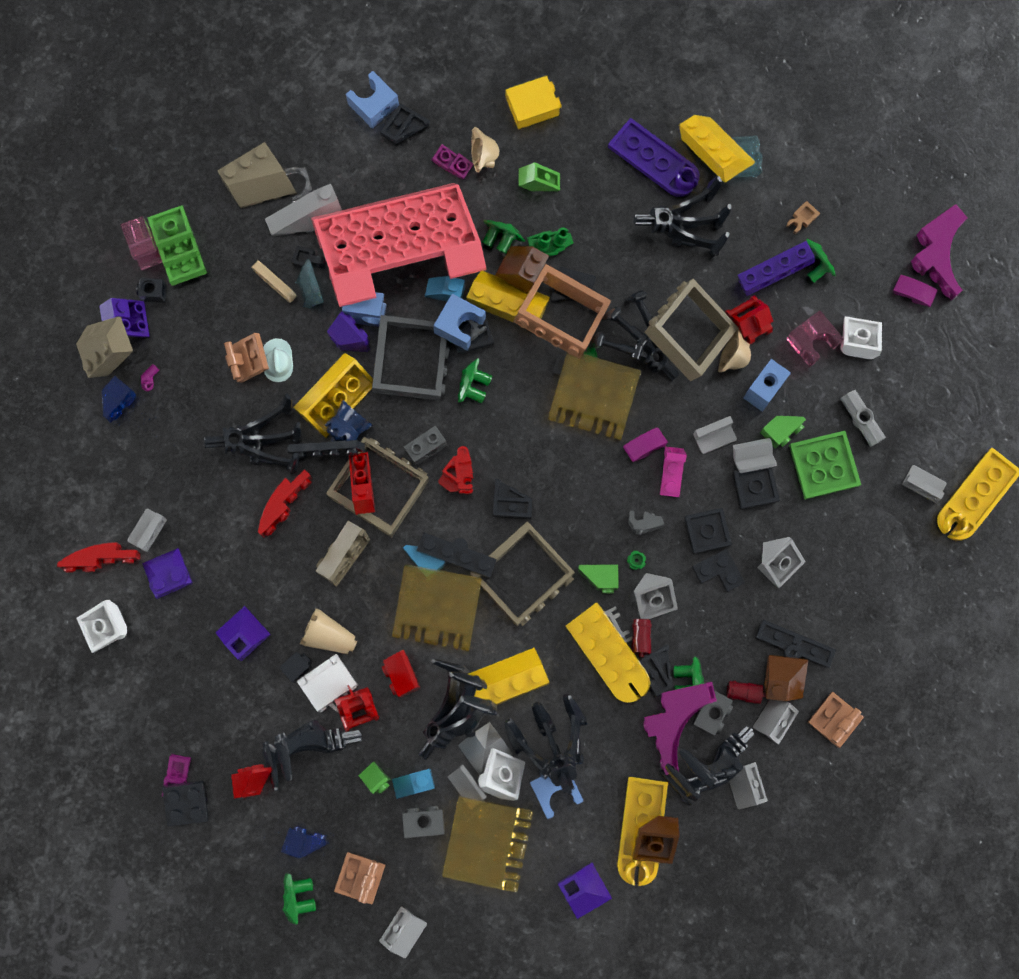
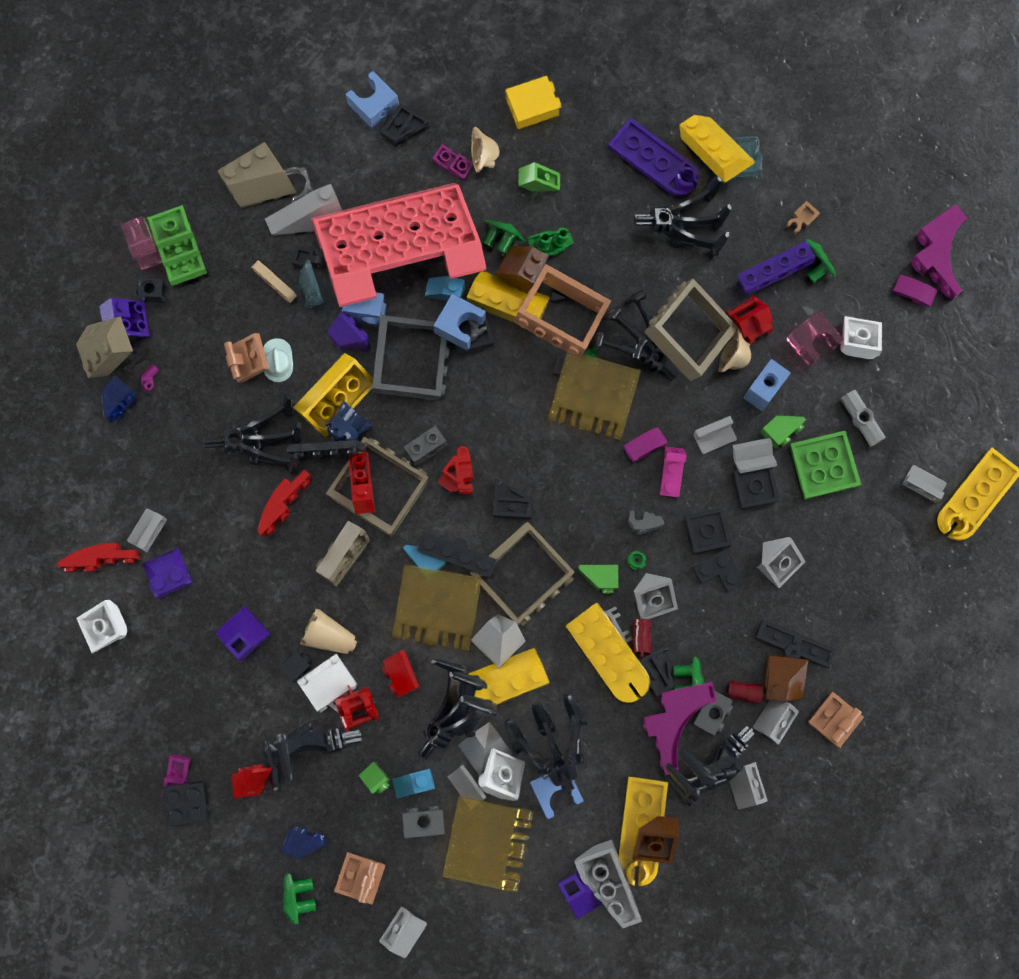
(469, 374): green connector -> none
(499, 639): none -> light grey slope
(605, 876): none -> light grey wedge

